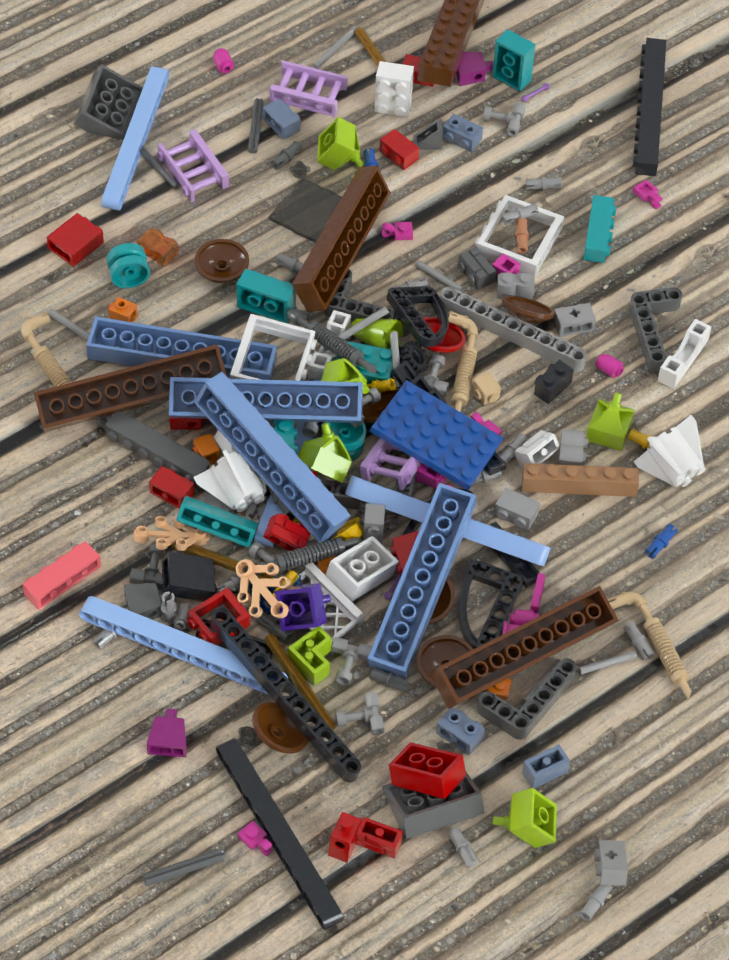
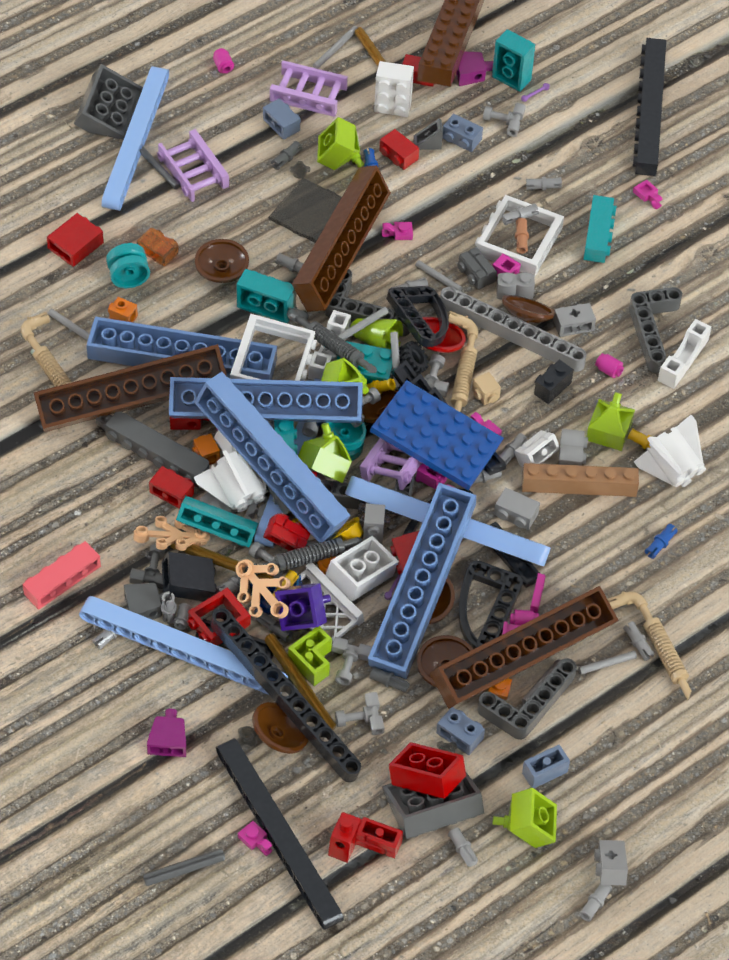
(255, 125): dark grey axle -> none

